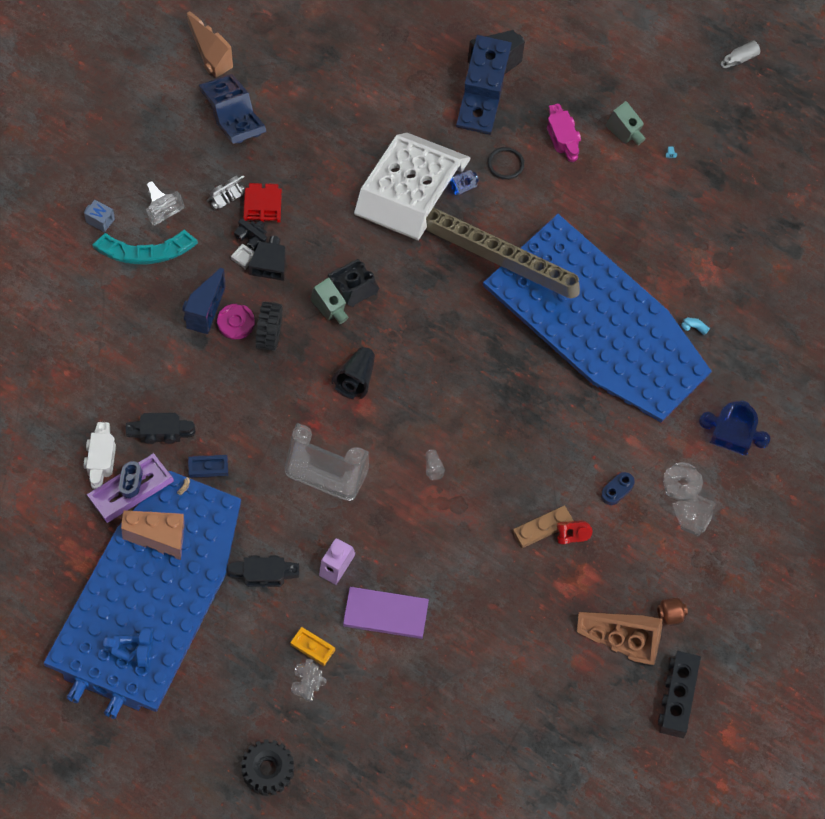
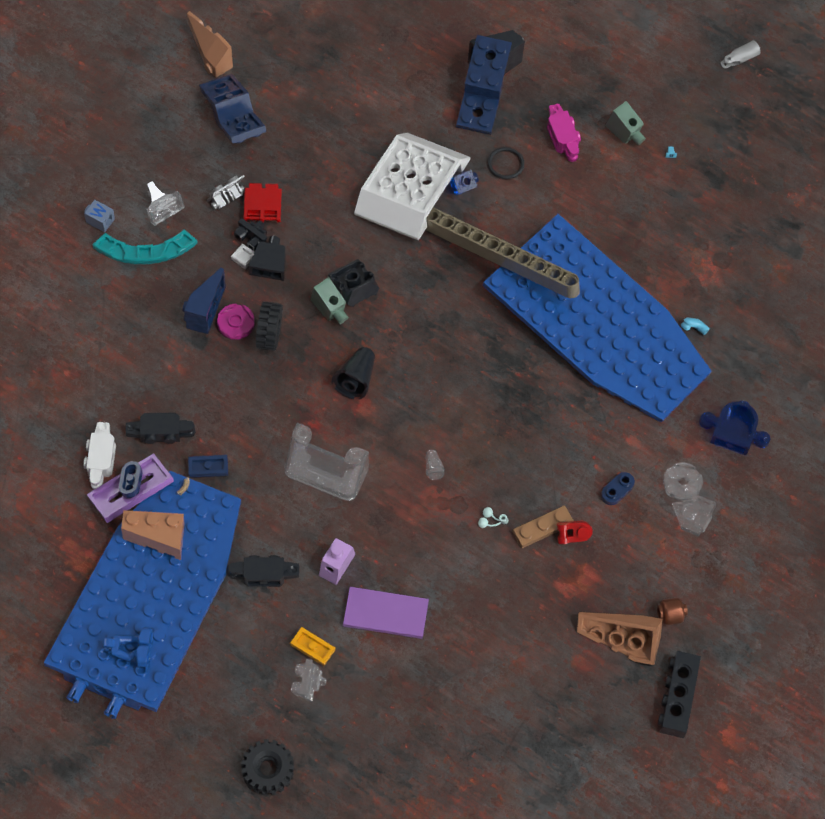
(488, 512): none -> light aqua piece

